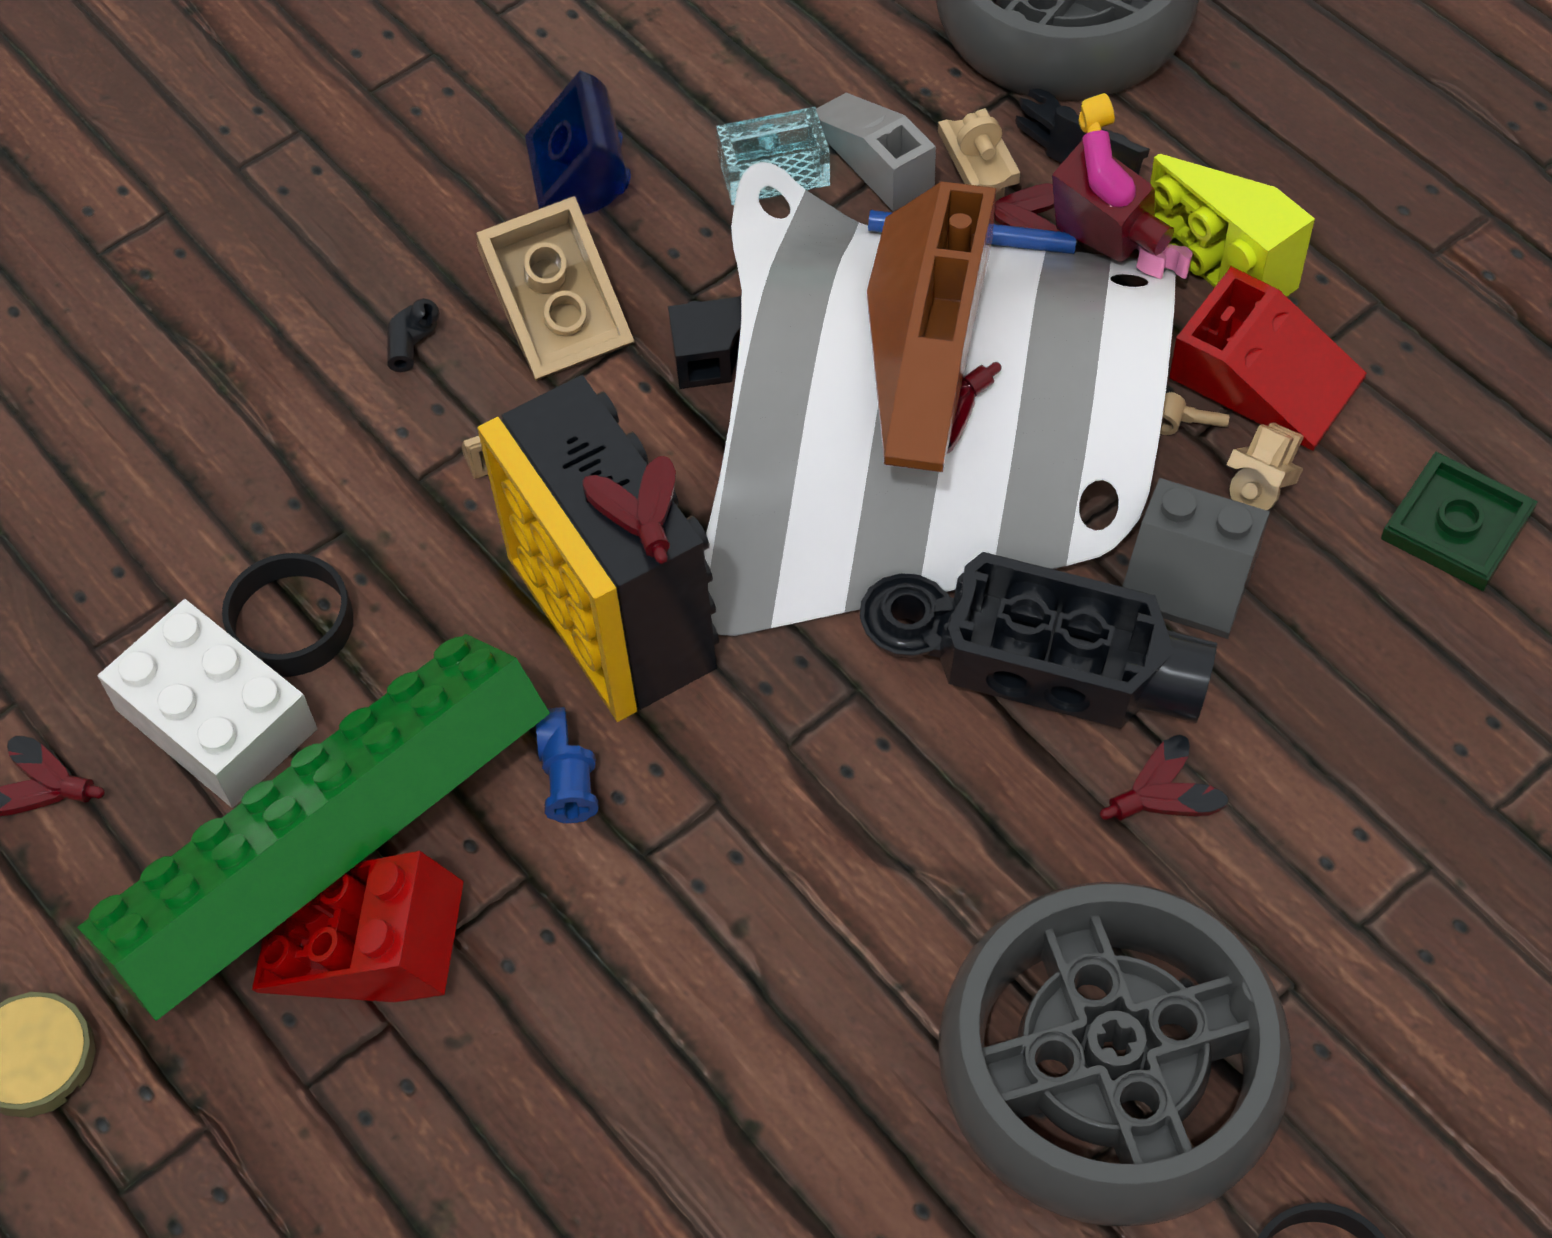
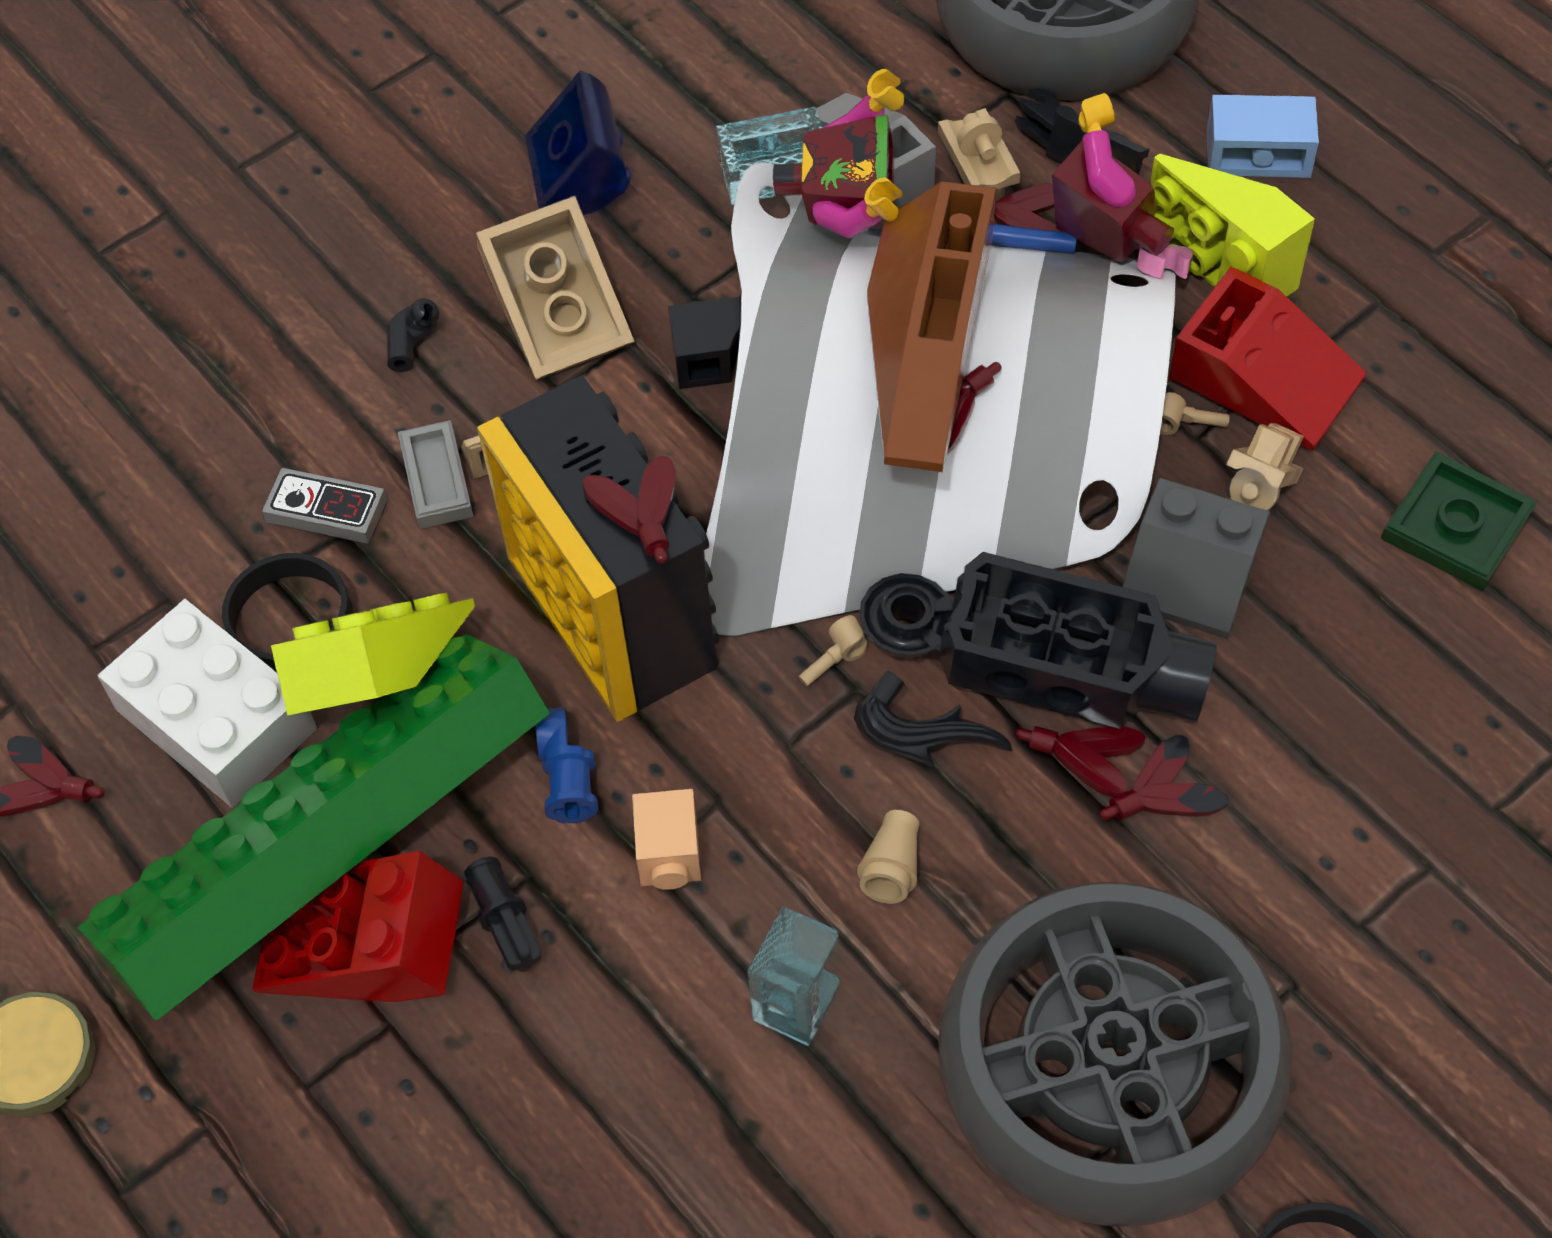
(325, 505): none -> tile
(366, 652): none -> neon yellow slope
(435, 474): none -> light grey tile
(502, 913): none -> black axle
(666, 838): none -> light nougat brick
(789, 977): none -> clear light blue panel
(849, 165): none -> torso
(849, 645): none -> tan hand
(891, 860): none -> tan cone
(914, 738): none -> black piece
(1085, 752): none -> dark red piece
(1262, 135): none -> light blue brick

